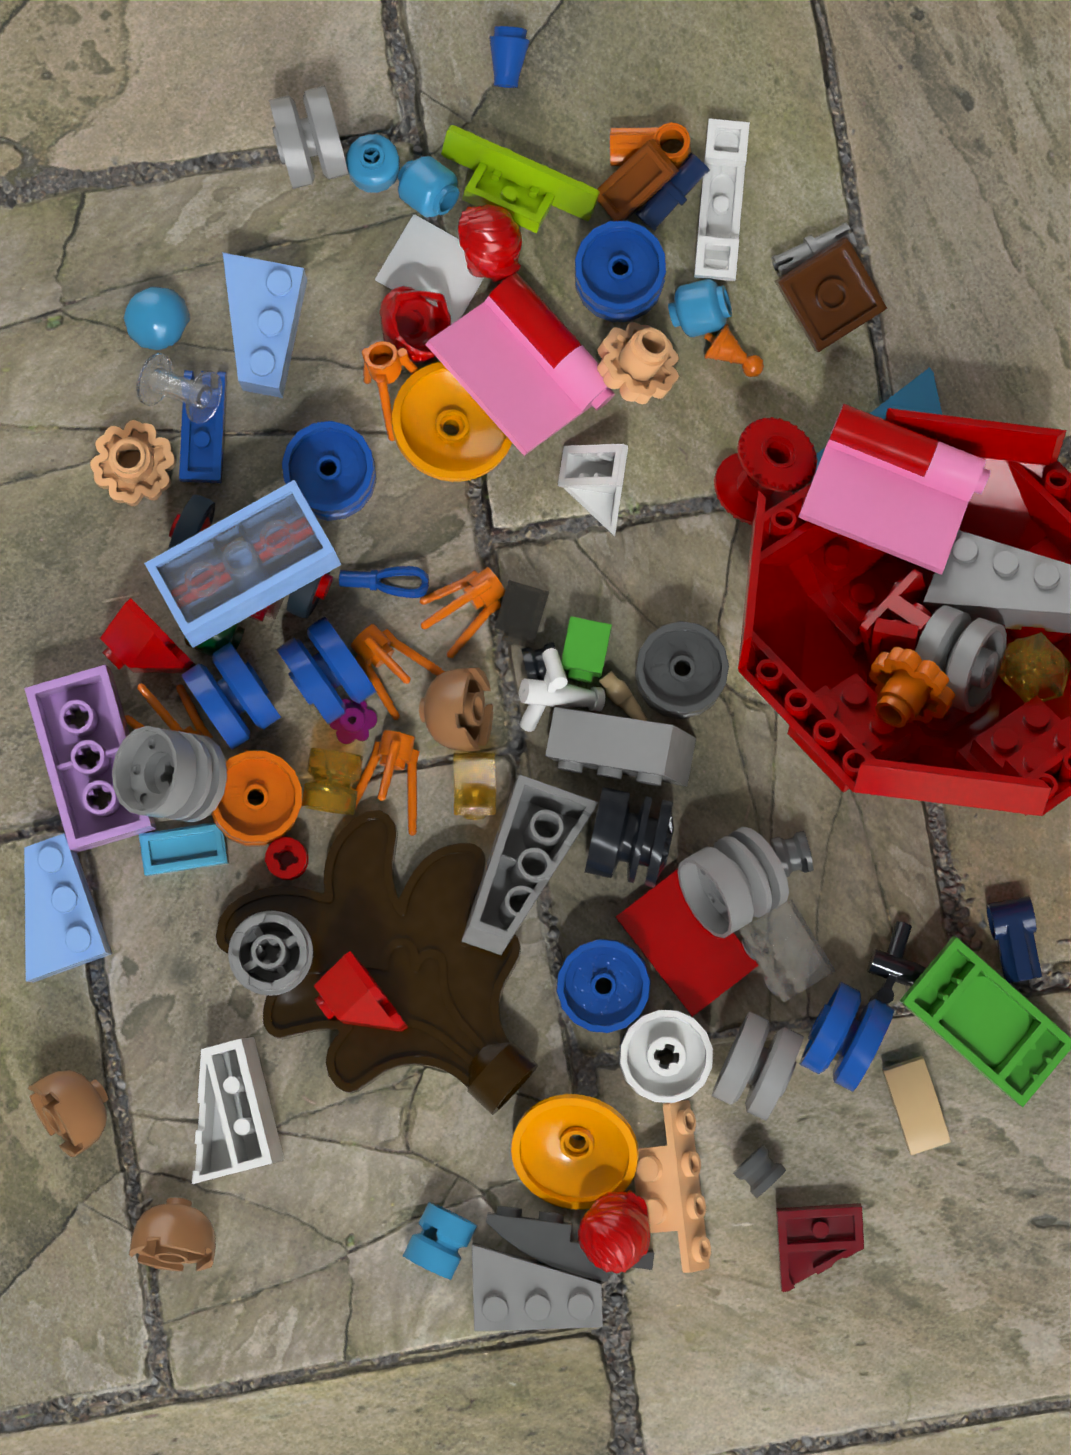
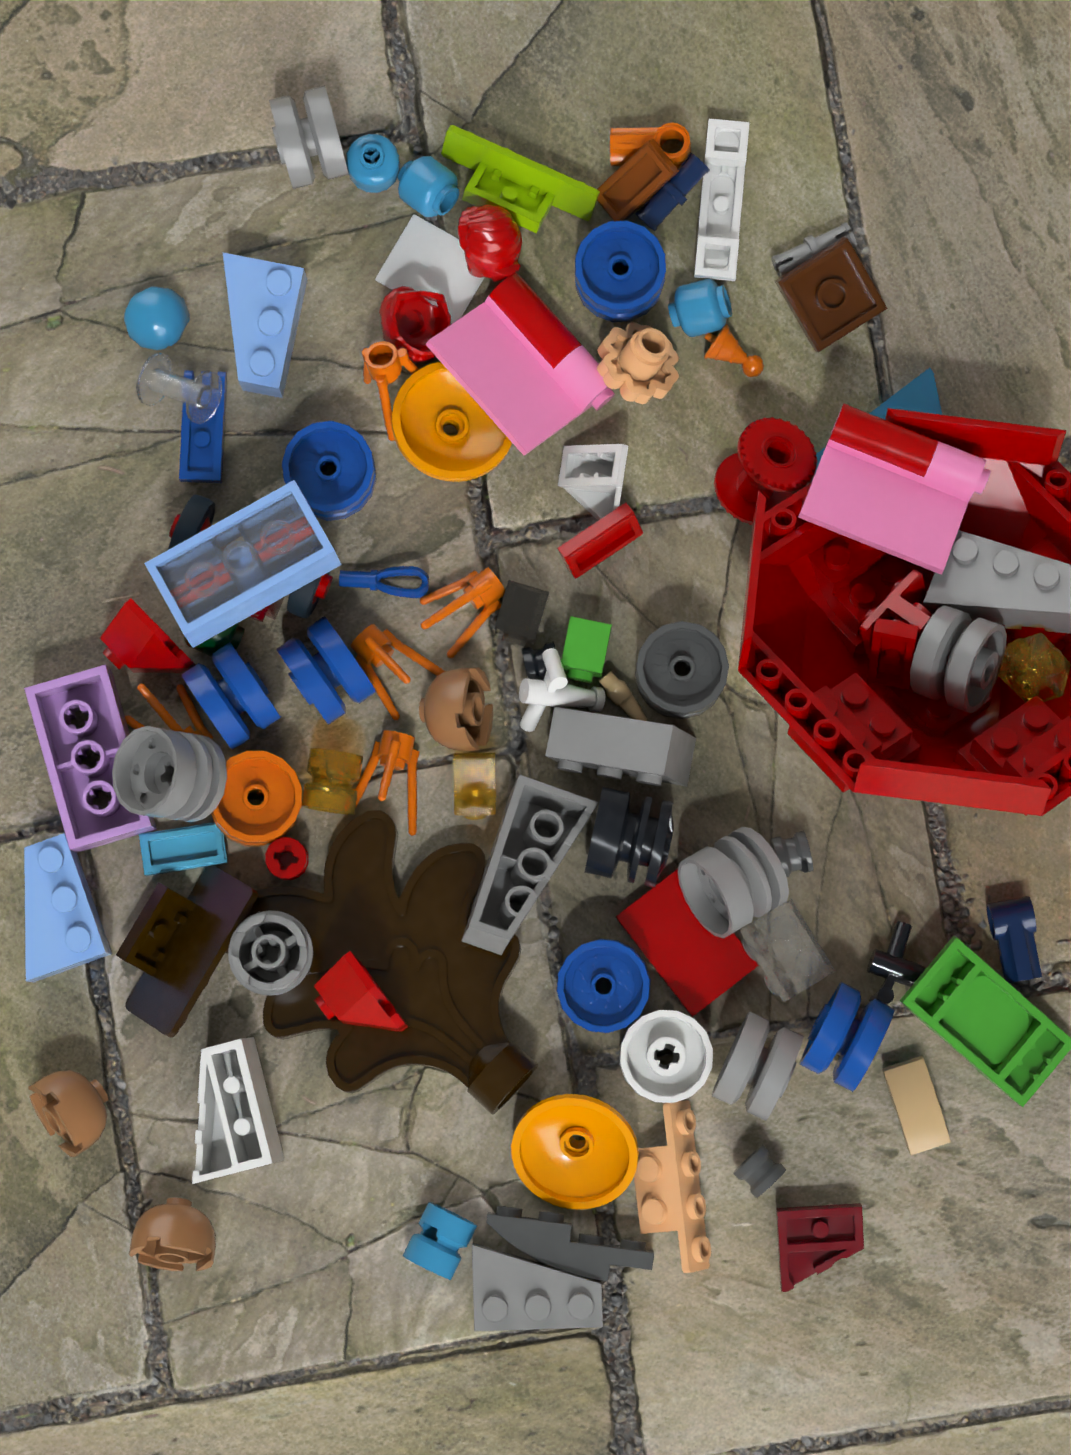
(133, 463): light nougat plant -> none
(181, 945): none -> dark brown bracket
(365, 720): magenta plant -> none
(508, 54): blue cone -> none
(600, 540): none -> red tile
(615, 1231): red hair -> none
(909, 688): orange plant -> none

